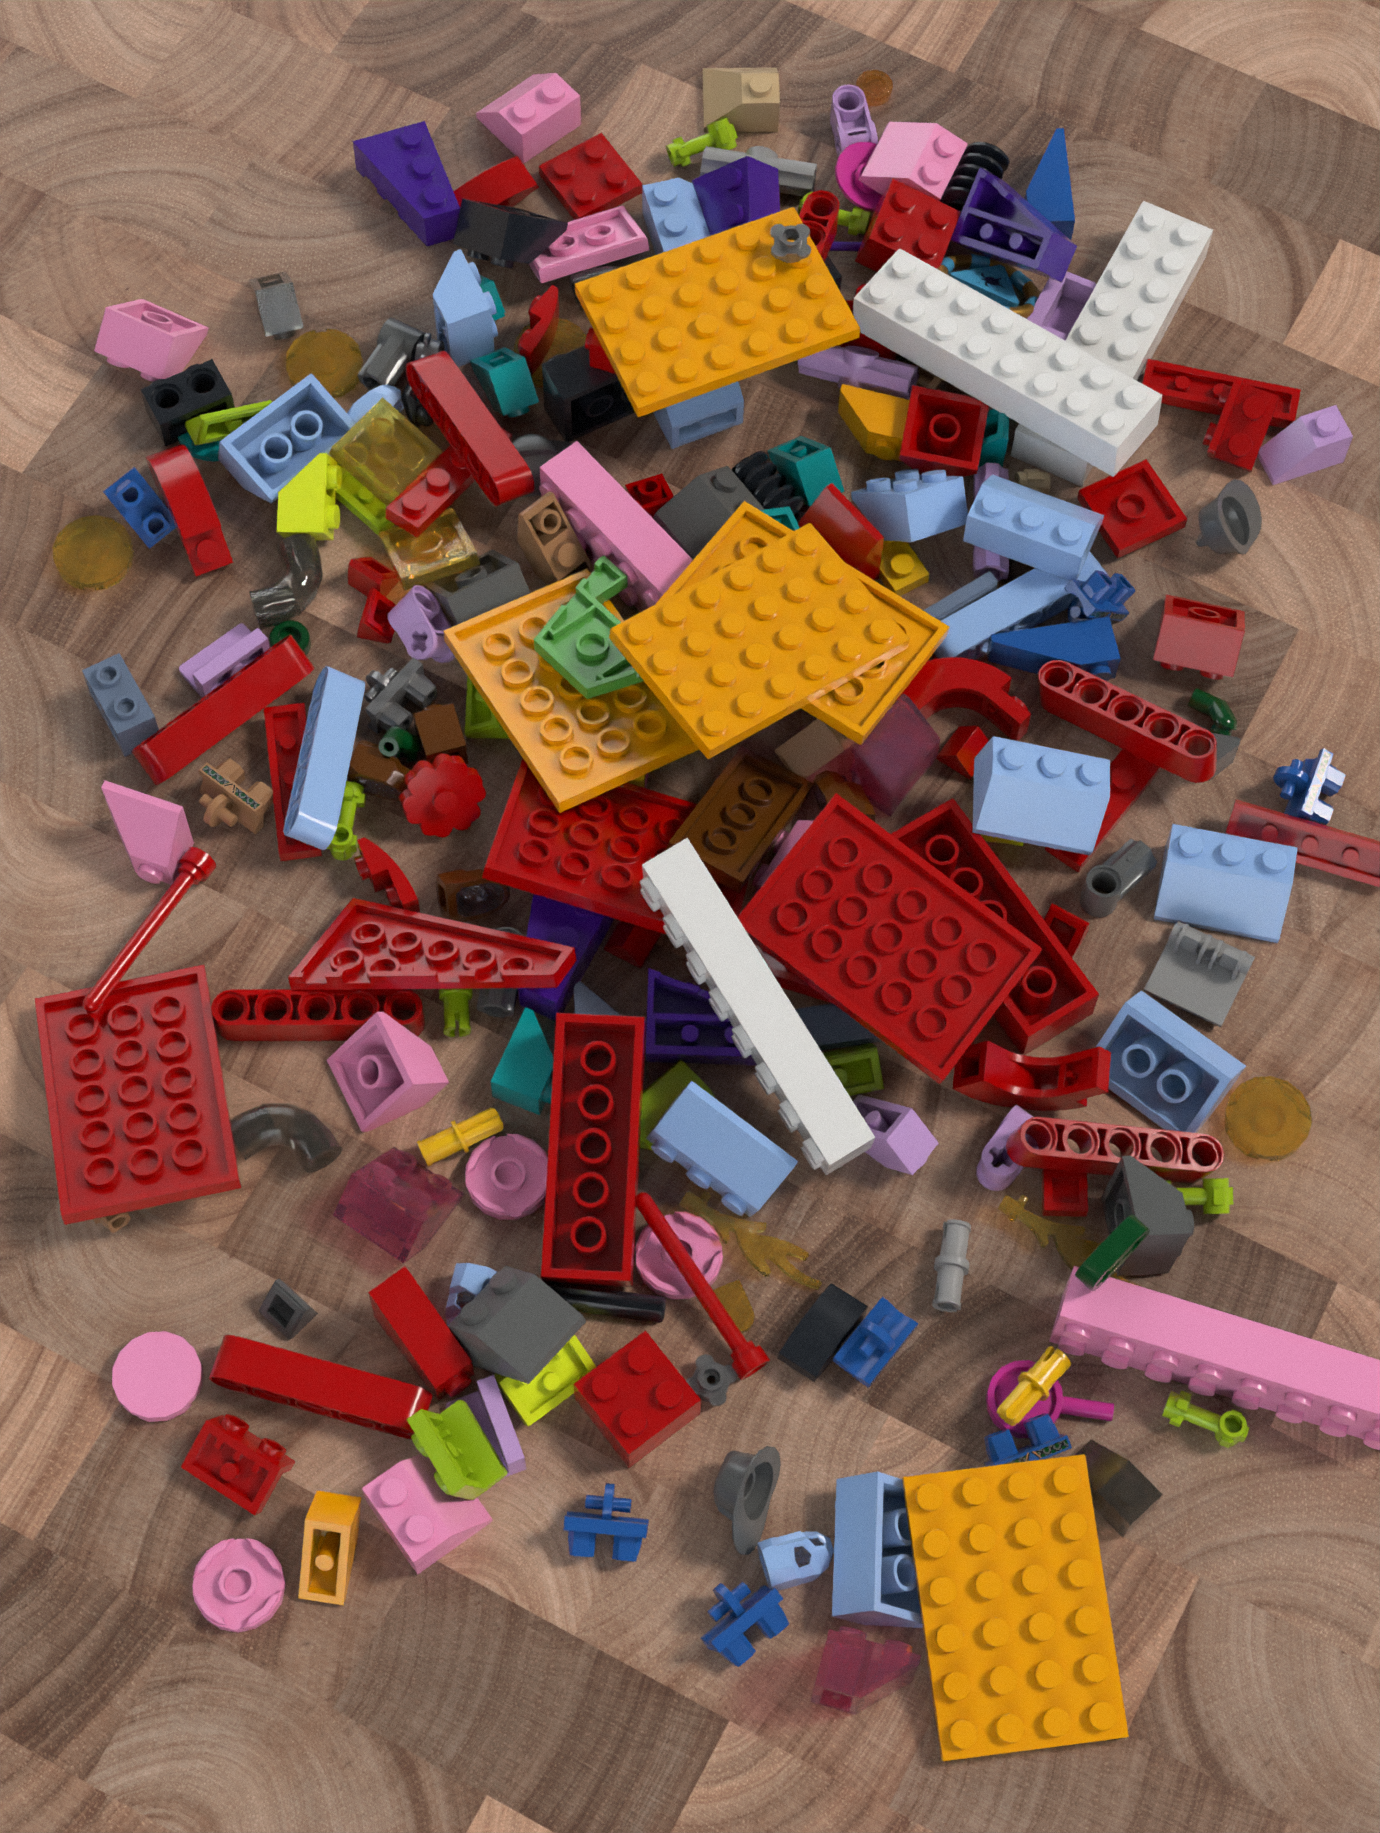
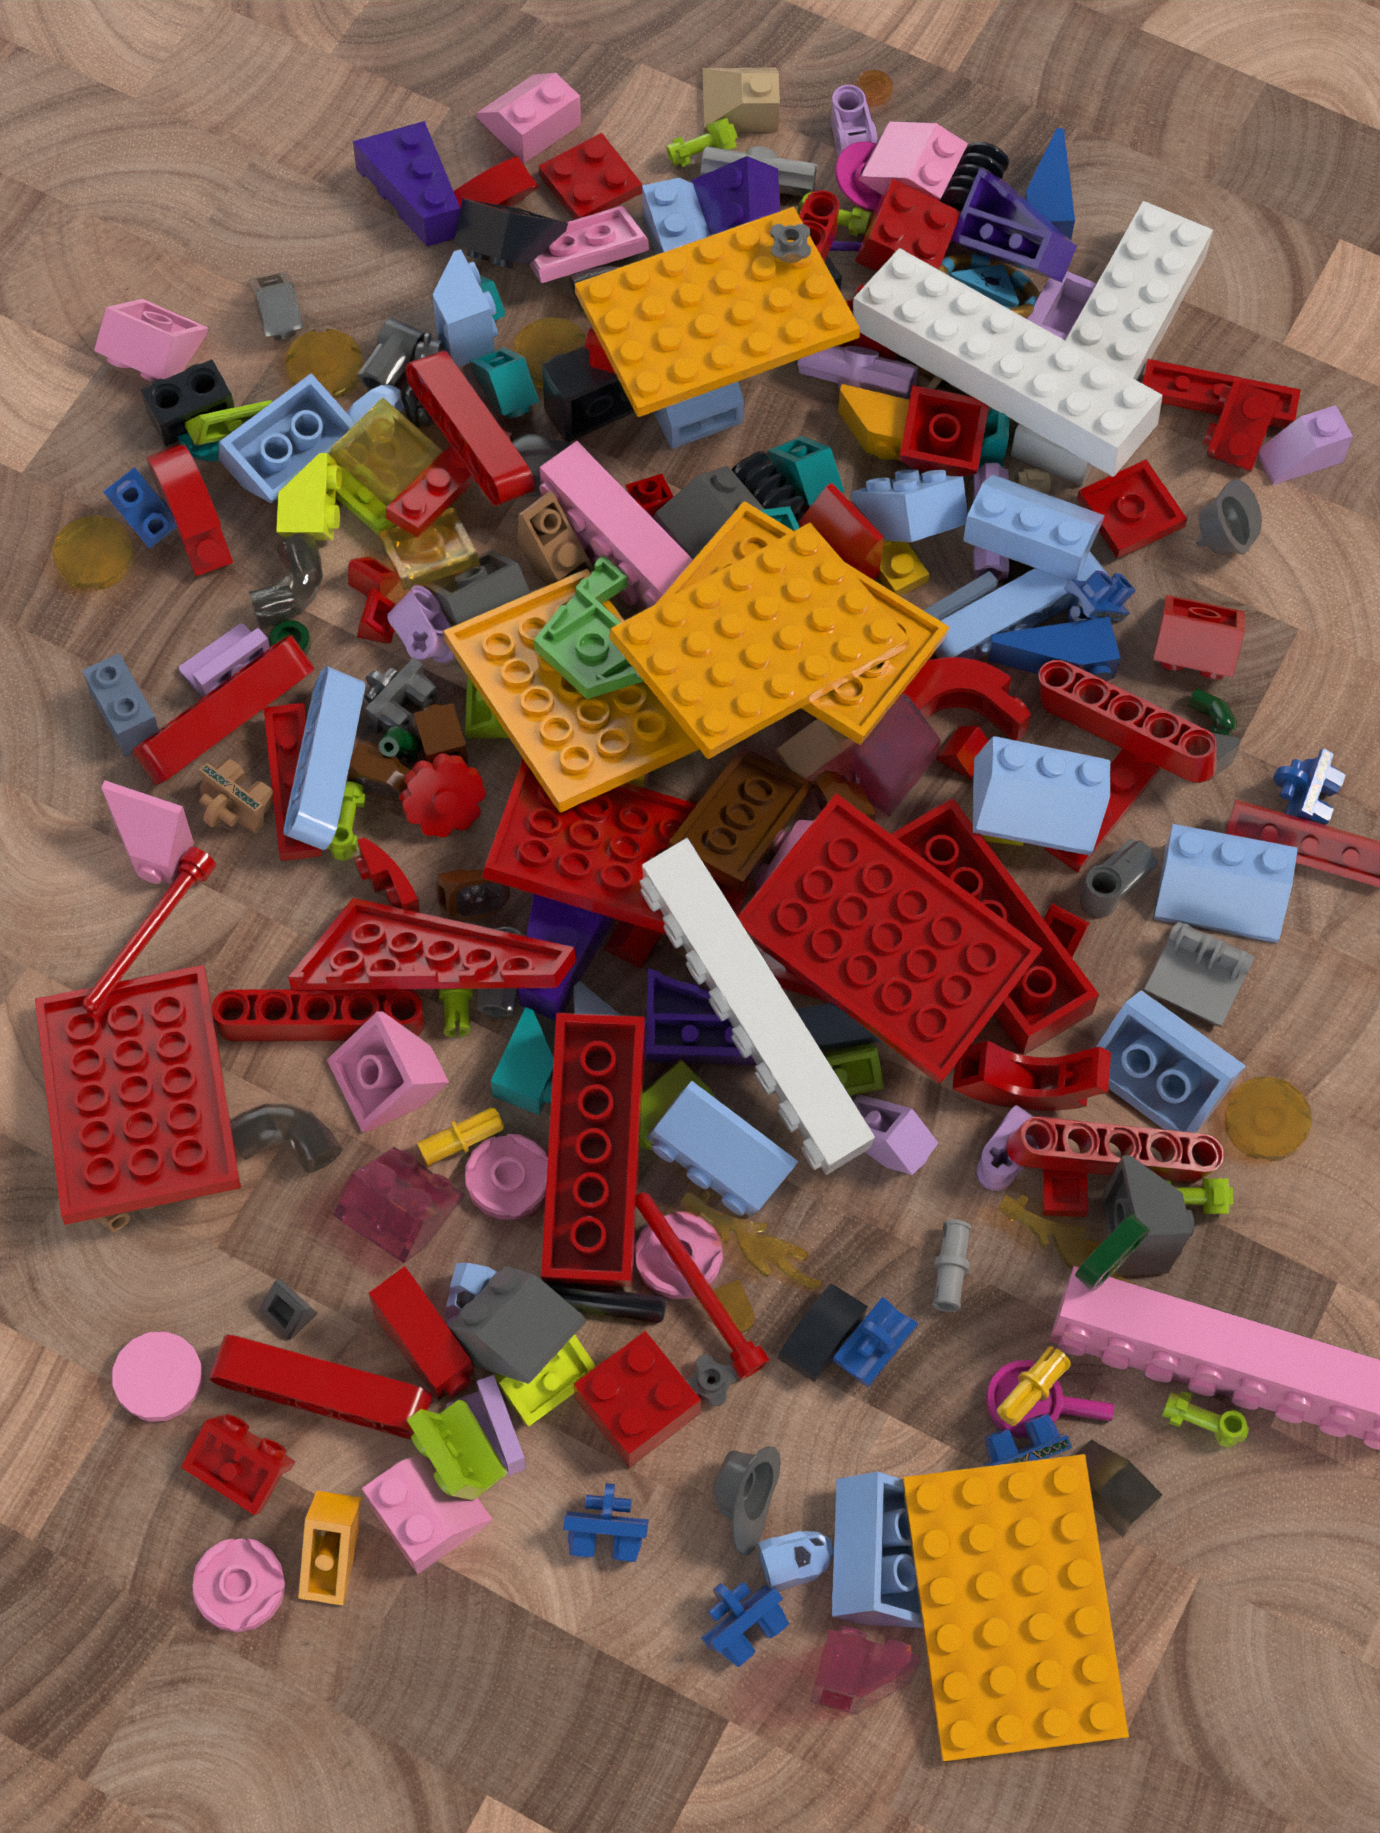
(543, 326): red slope -> none

